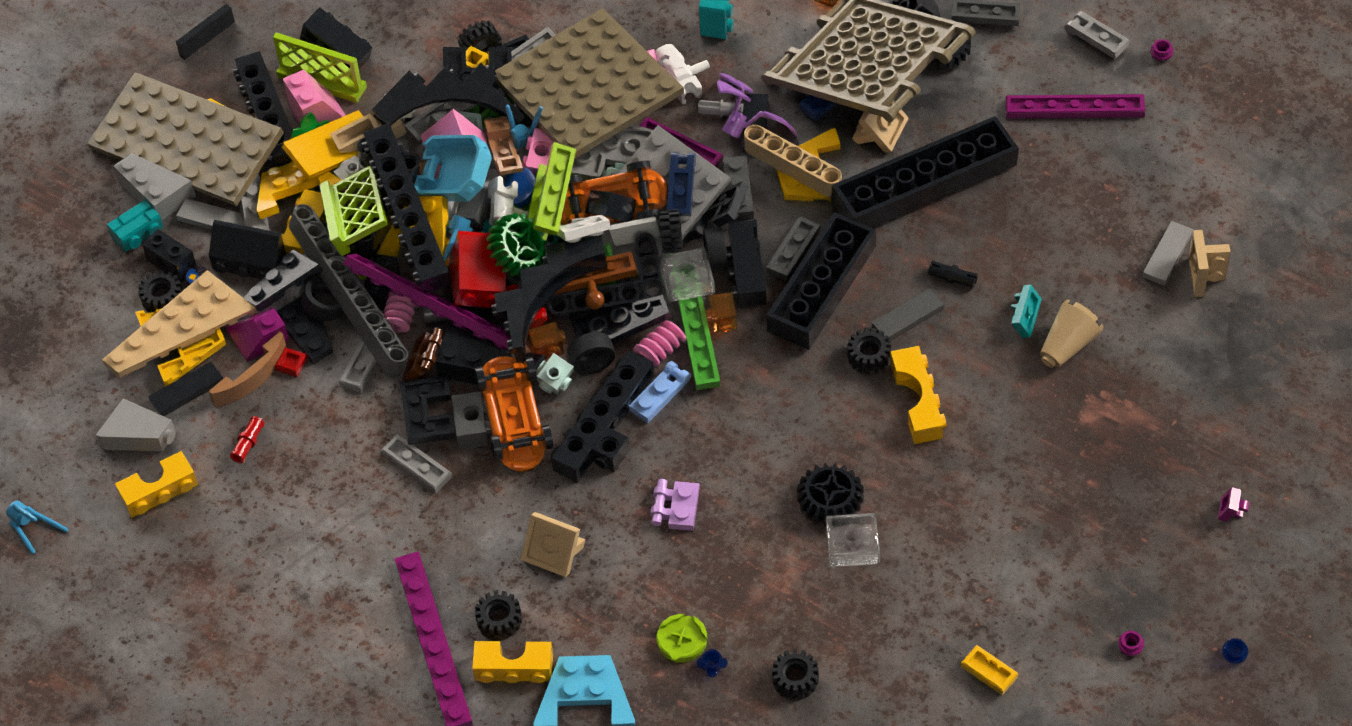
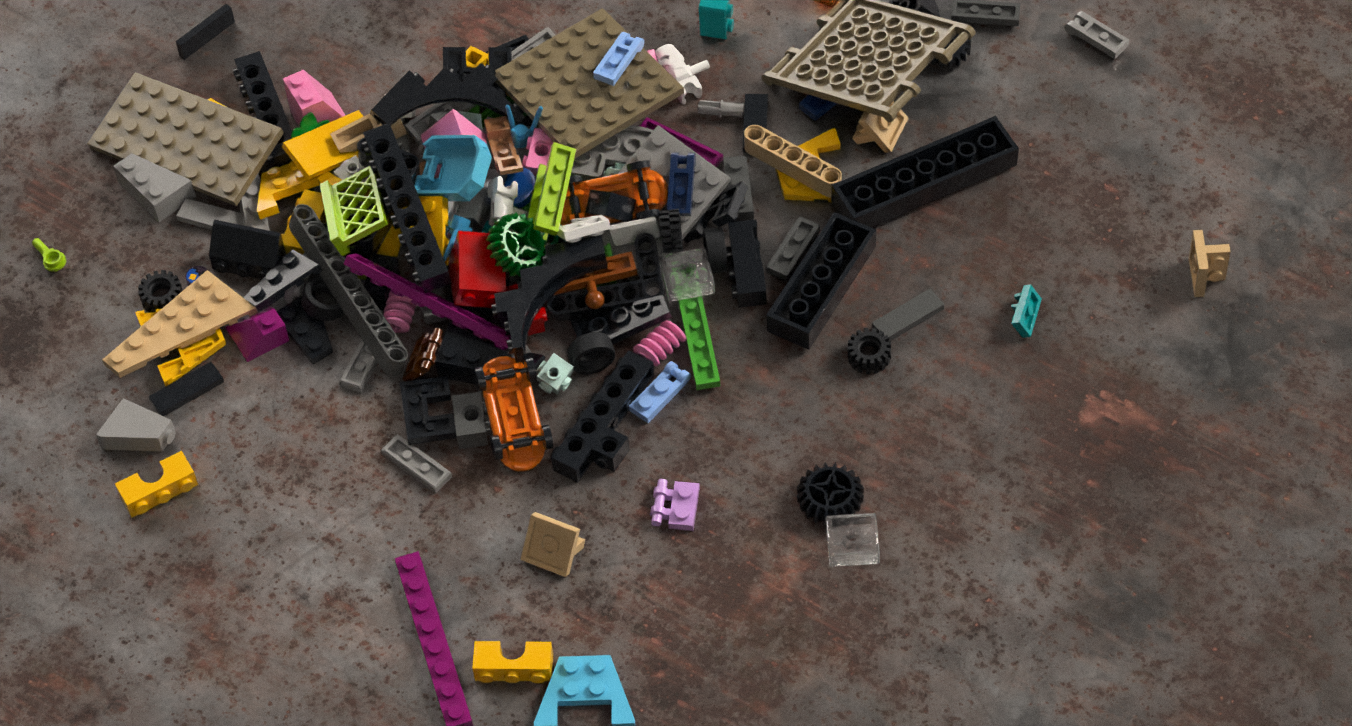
(22, 515): dark azure plant -> none
(52, 259): none -> lime plate
(135, 226): teal brick -> none
(168, 254): black brick -> none
(229, 391): medium nougat slope -> none
(247, 439): red pin -> none
(291, 362): red tile -> none
(329, 33): black wedge -> none
(341, 84): lime fence -> none
(480, 36): black tyre -> none
(493, 603): black tyre -> none
(547, 340): clear orange brick -> none
(618, 58): none -> light blue plate
(681, 638): lime tile -> none
(712, 656): clear blue plate -> none
(722, 312): clear orange brick -> none
(736, 120): medium lavender plant -> none
(795, 661): black tyre -> none
(910, 370): yellow arch -> none
(952, 274): black pin -> none
(989, 670): yellow plate -> none
(1070, 332): tan cone -> none
(1075, 106): magenta tile -> none
(1131, 637): magenta plate -> none
(1161, 50): magenta plate -> none
(1167, 253): light grey tile -> none
(1232, 505): magenta tile -> none
(1235, 651): clear blue plate -> none

